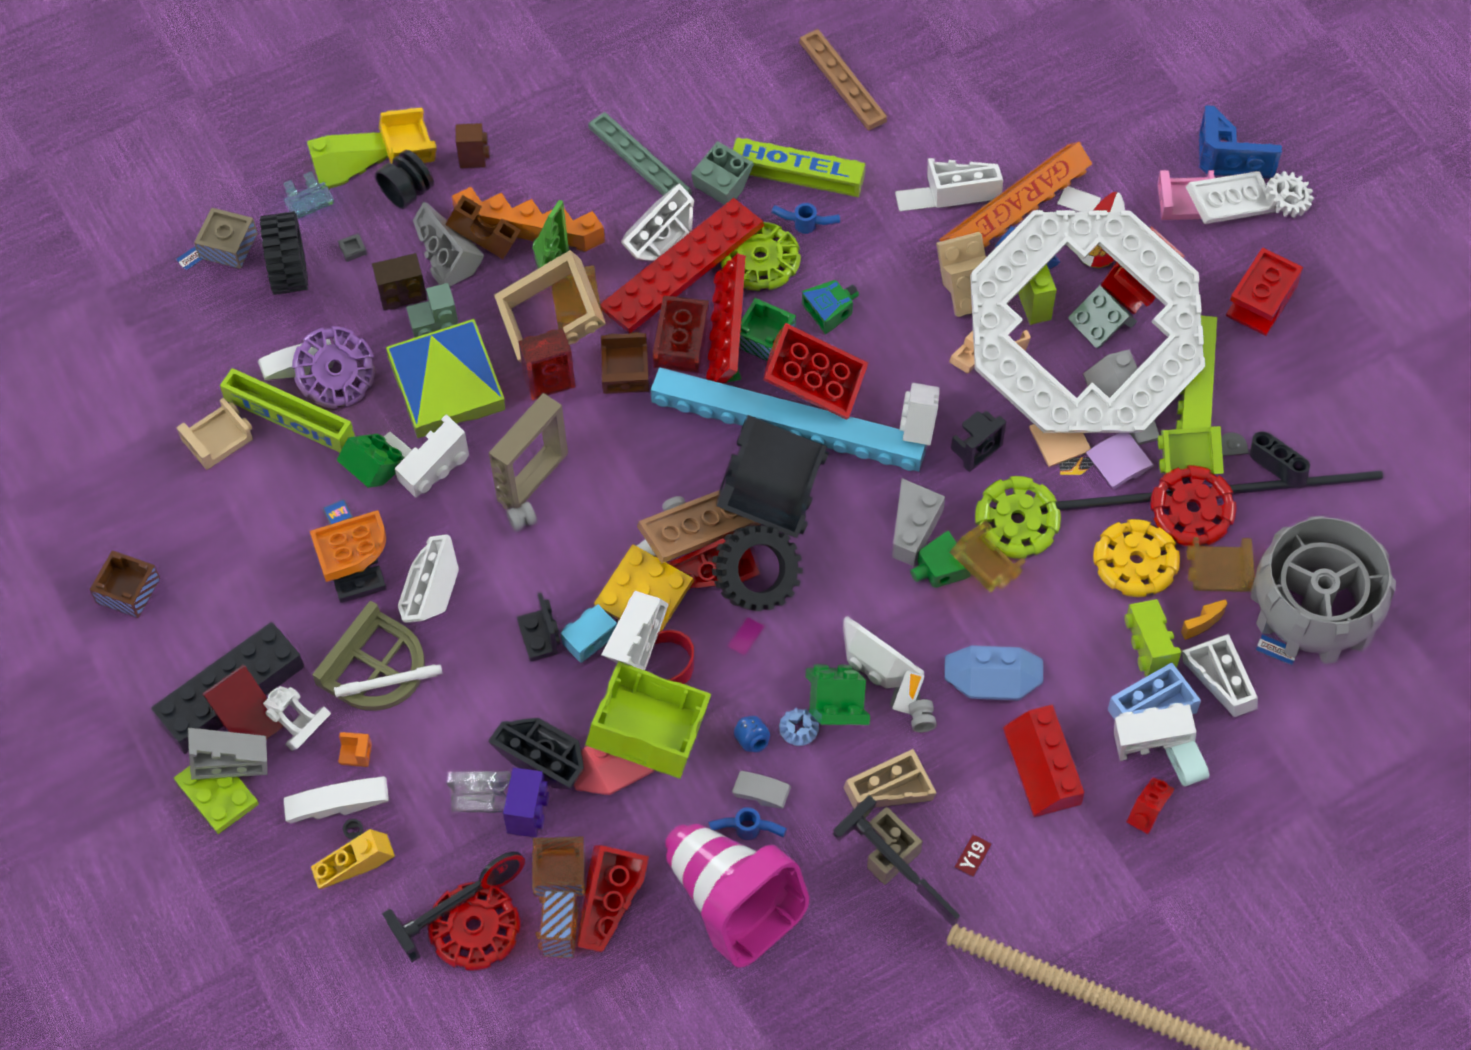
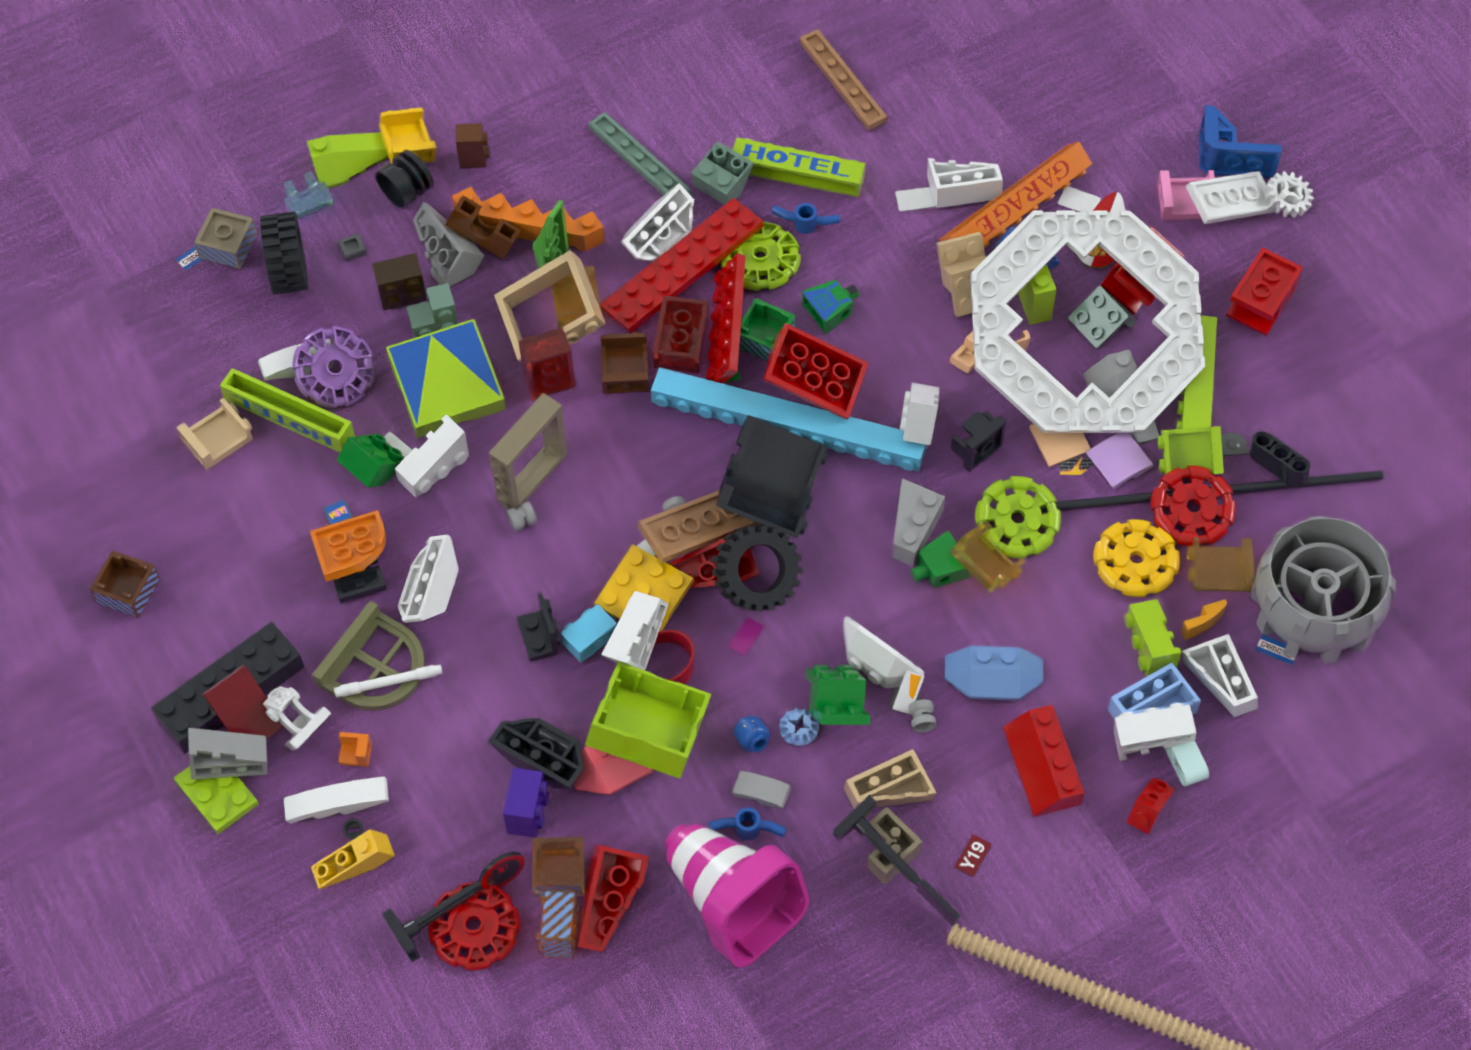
(478, 791): clear piece -> none

